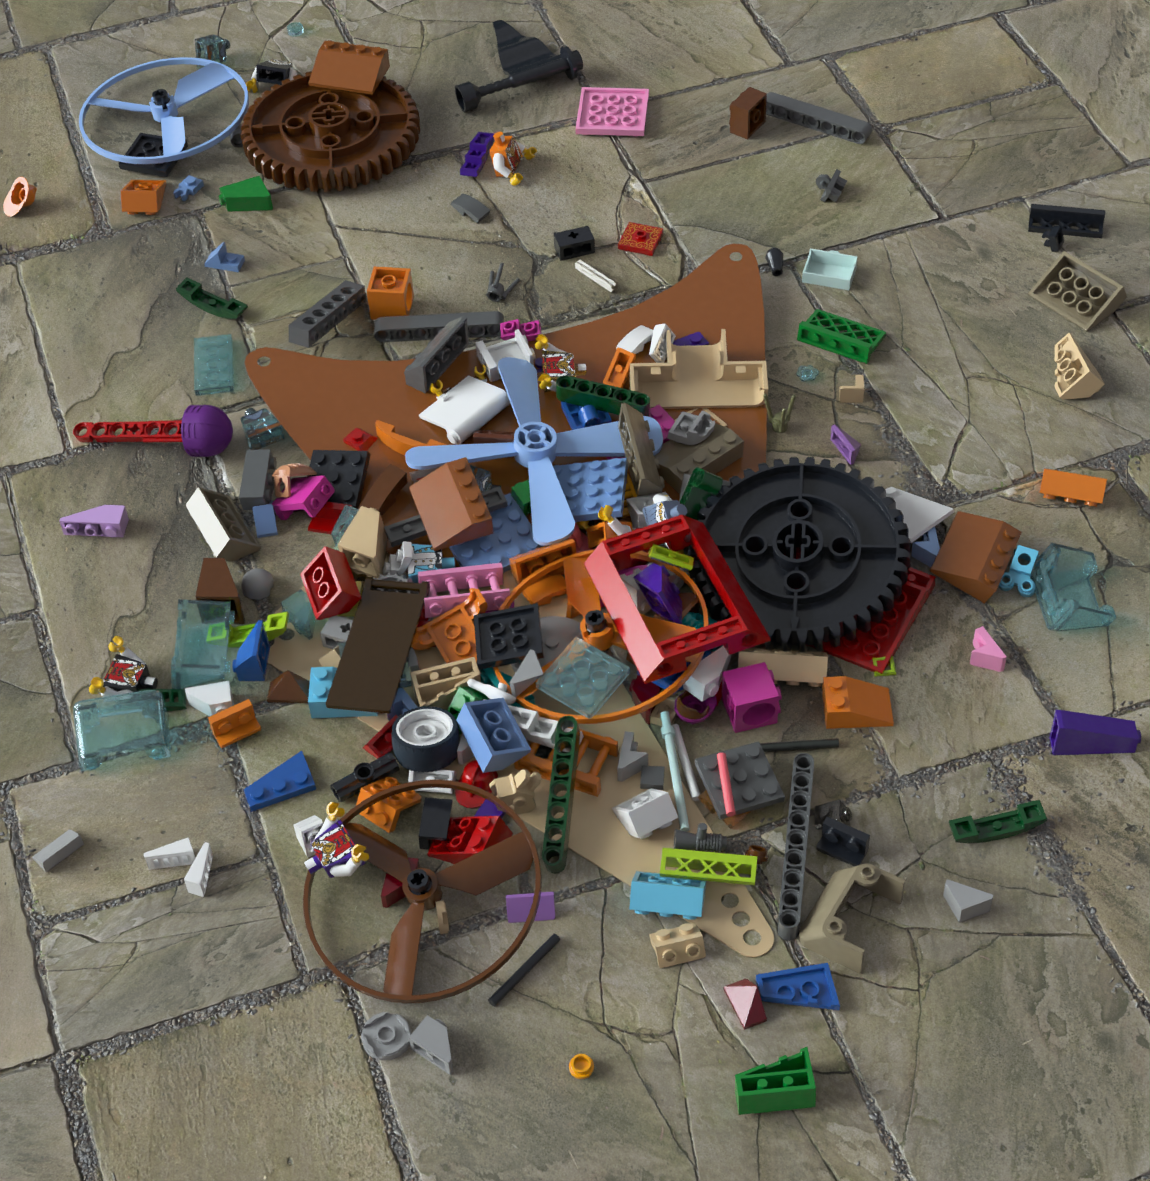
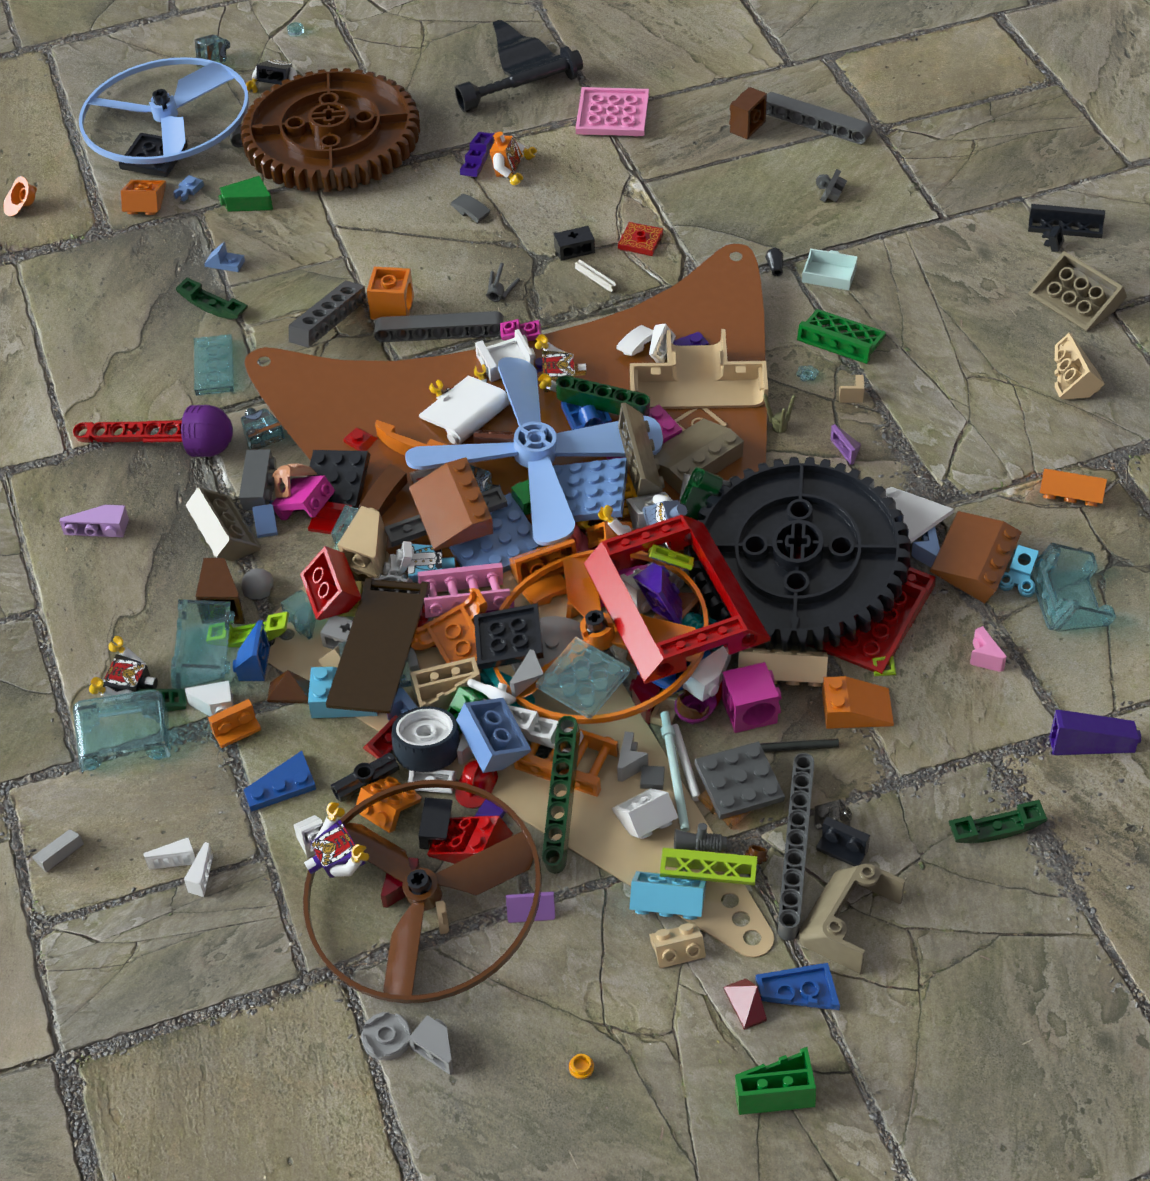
(349, 67): dark orange slope -> none
(438, 355): dark grey slope -> none
(517, 790): tan hinge -> none
(523, 970): black bar -> none
(619, 368): orange slope -> none
(691, 428): light grey slope -> none
(726, 784): coral bar -> none
(966, 901): light grey slope -> none

